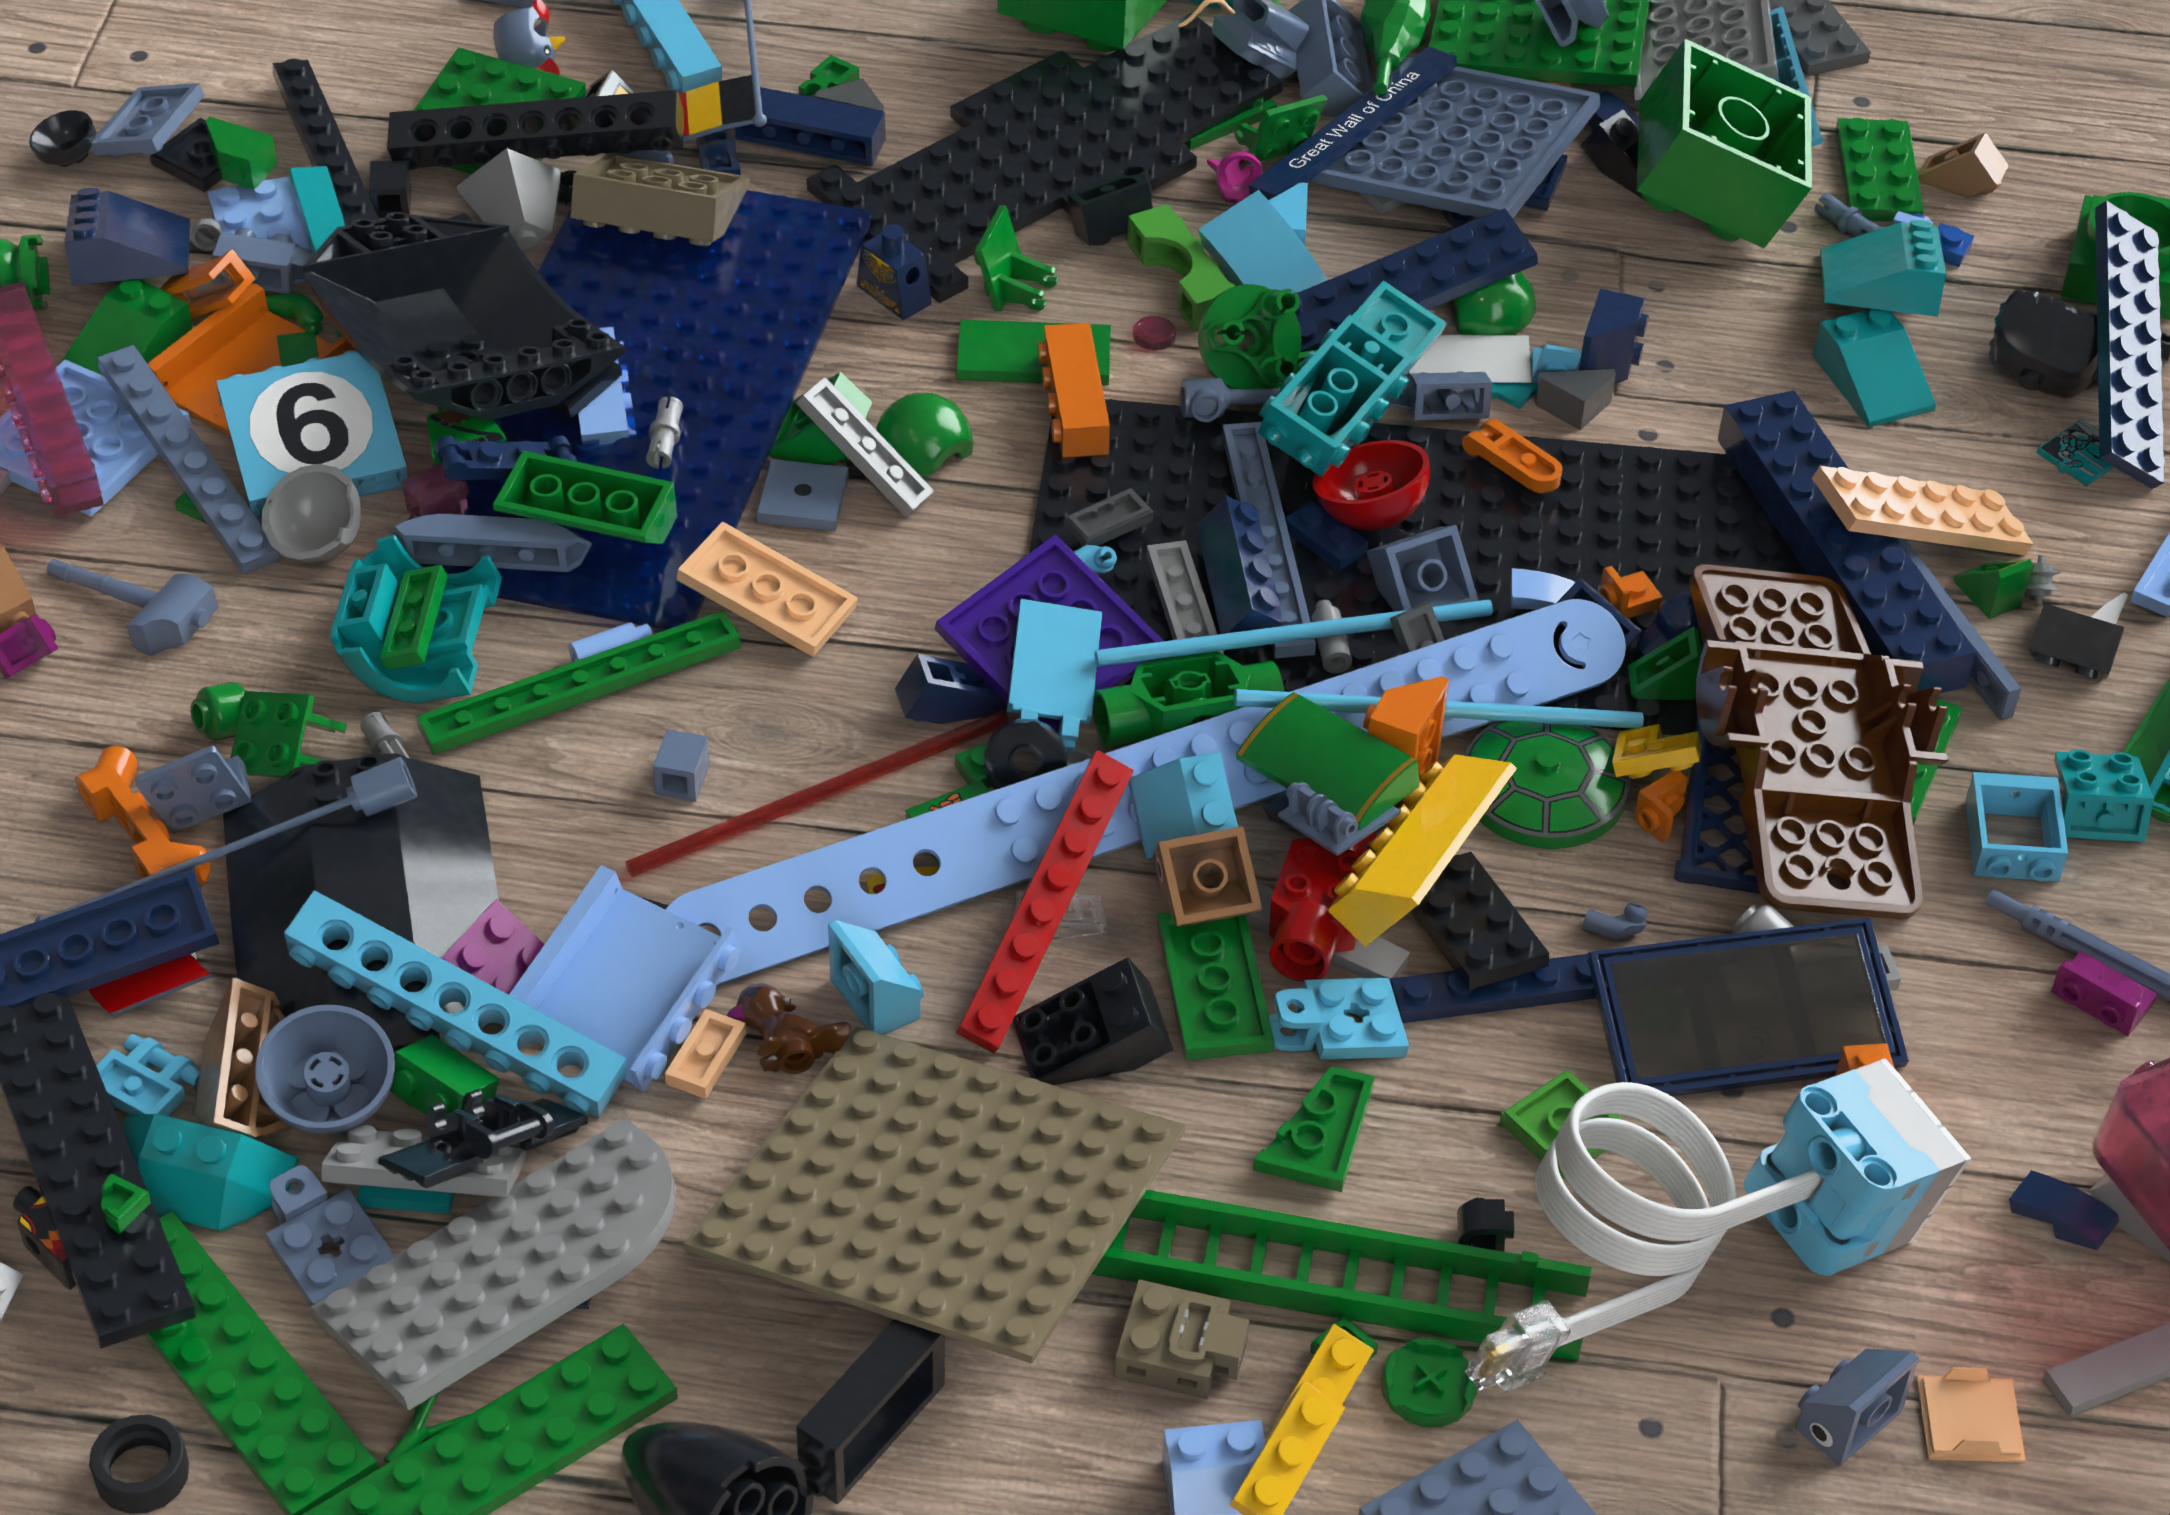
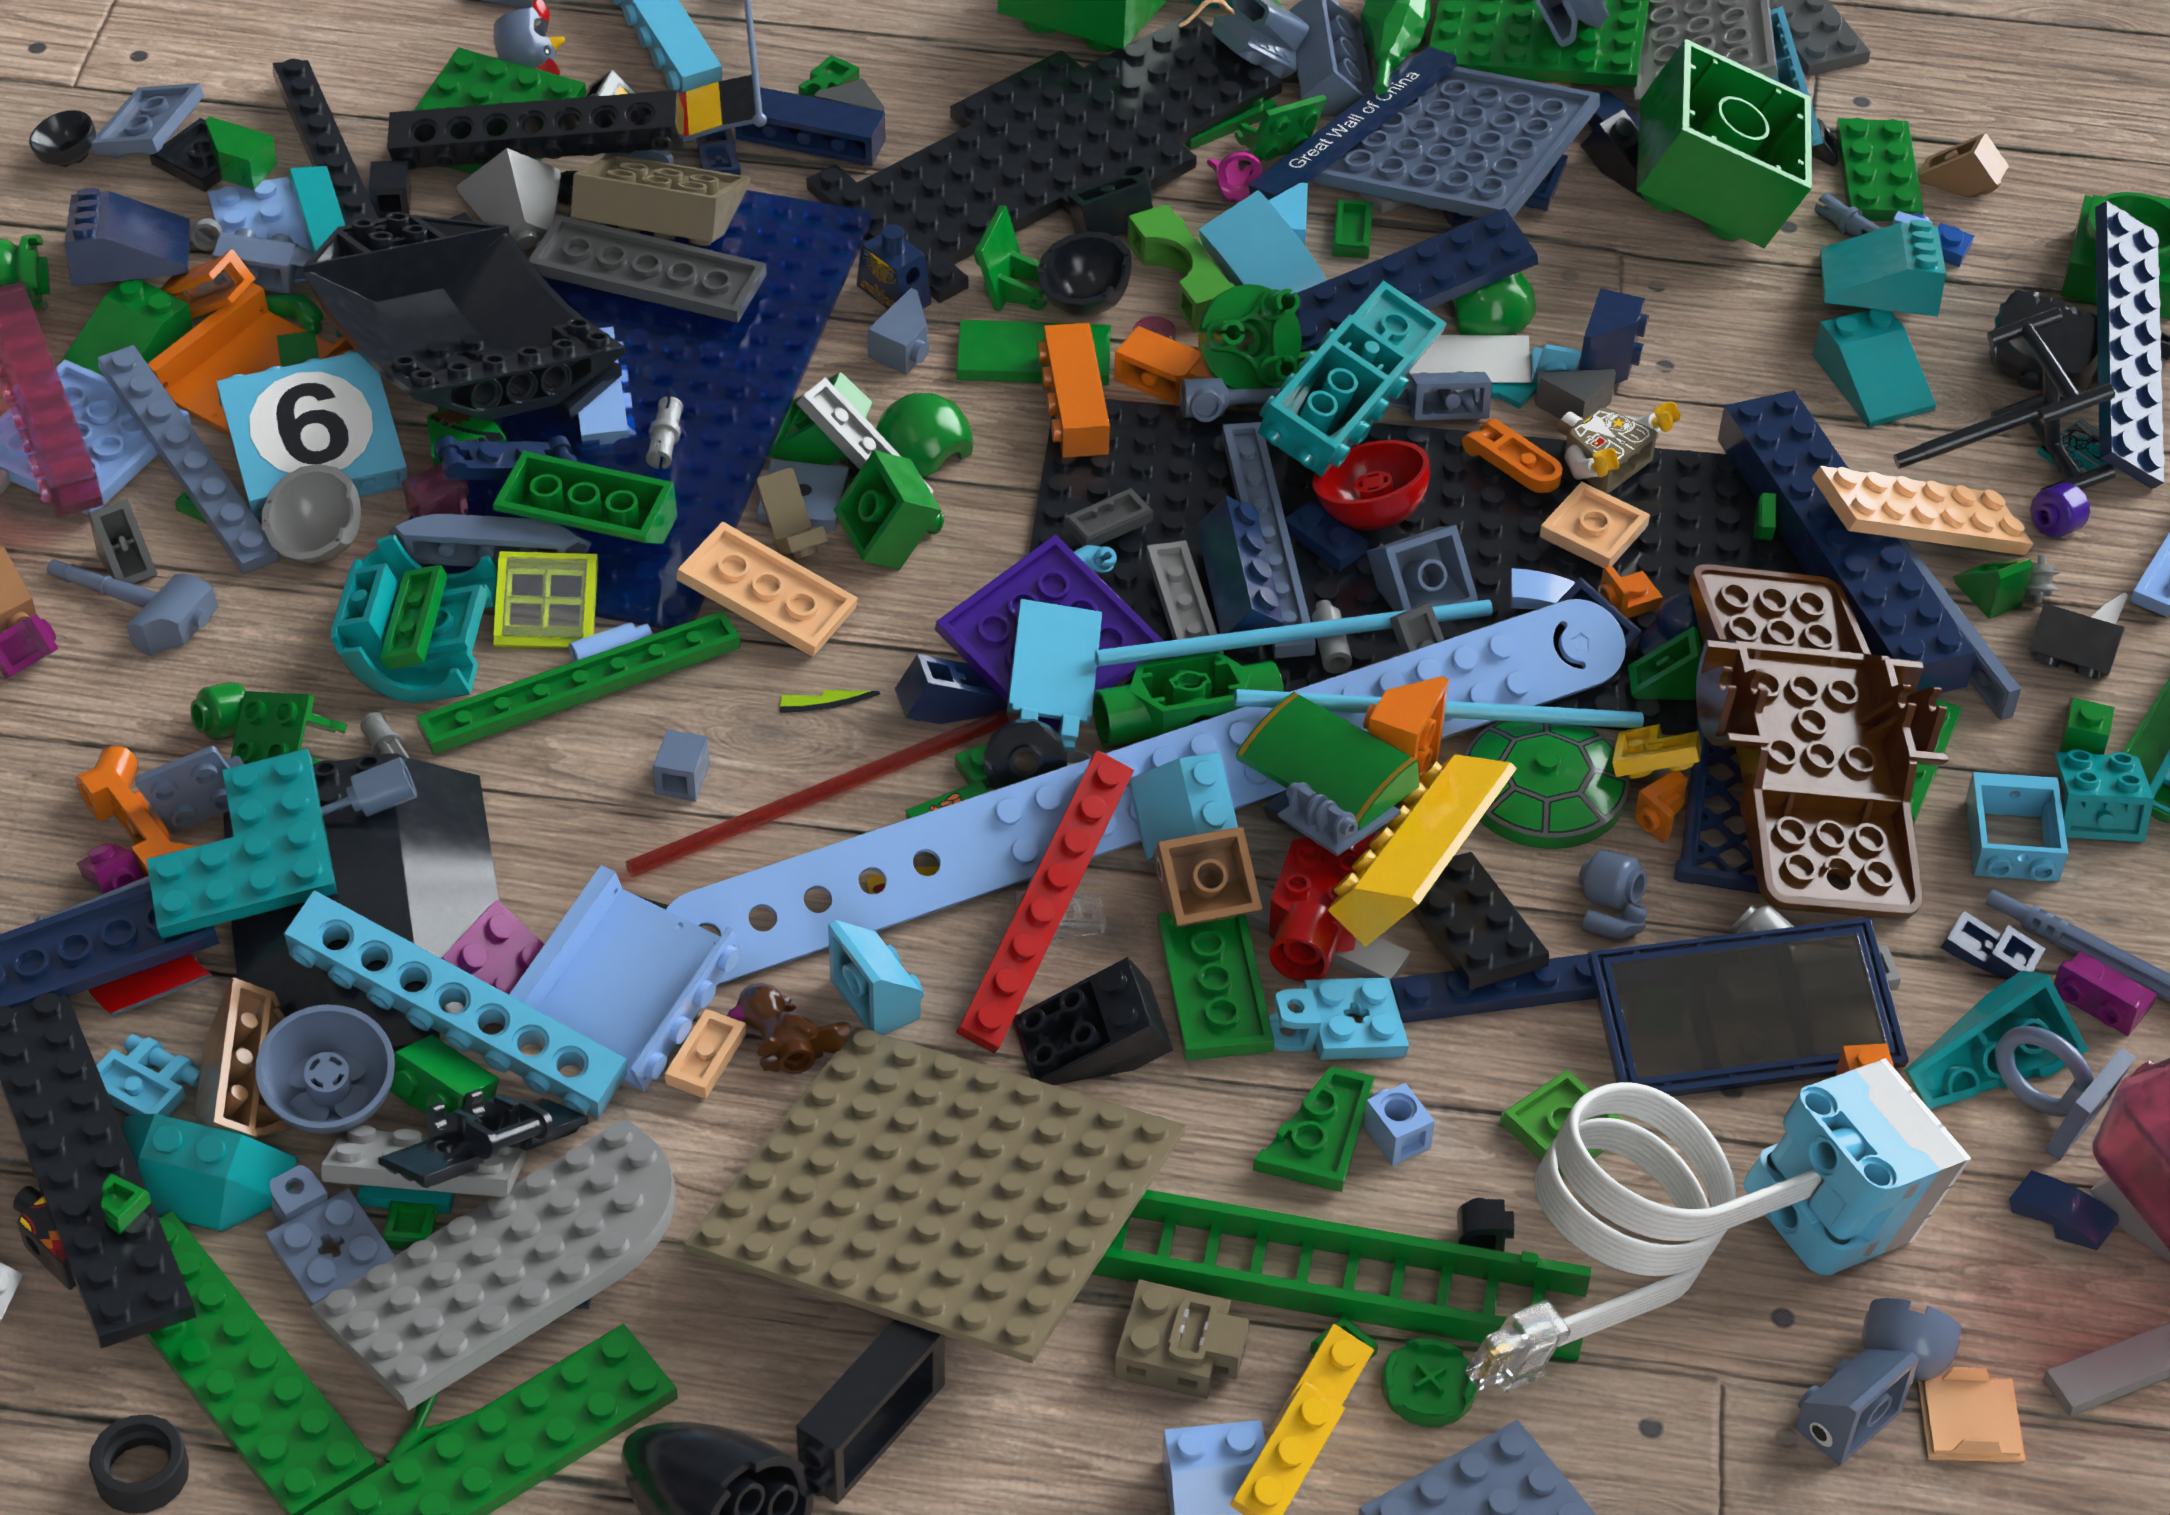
(110, 867): none -> magenta bracket
(121, 543): none -> dark grey slope
(268, 864): none -> teal plate
(409, 1224): none -> green tile
(544, 599): none -> clear piece
(648, 268): none -> dark grey plate
(788, 514): none -> dark tan bracket
(827, 700): none -> sticker
(888, 510): none -> green brick
(900, 335): none -> sand blue slope
(1085, 272): none -> black cylinder
(1157, 364): none -> orange hinge
(1352, 229): none -> green tile
(1398, 1123): none -> light blue brick
(1594, 525): none -> light nougat plate
(1612, 879): none -> sand blue head
(1613, 446): none -> torso
(1765, 517): none -> green tile
(1827, 151): none -> black slope
(1928, 1335): none -> sand blue cylinder
(1964, 1056): none -> teal wedge
(1989, 950): none -> slope
(2040, 411): none -> black piece
(2060, 510): none -> dark purple head
(2081, 1100): none -> sand blue tile
(2086, 726): none -> green slope

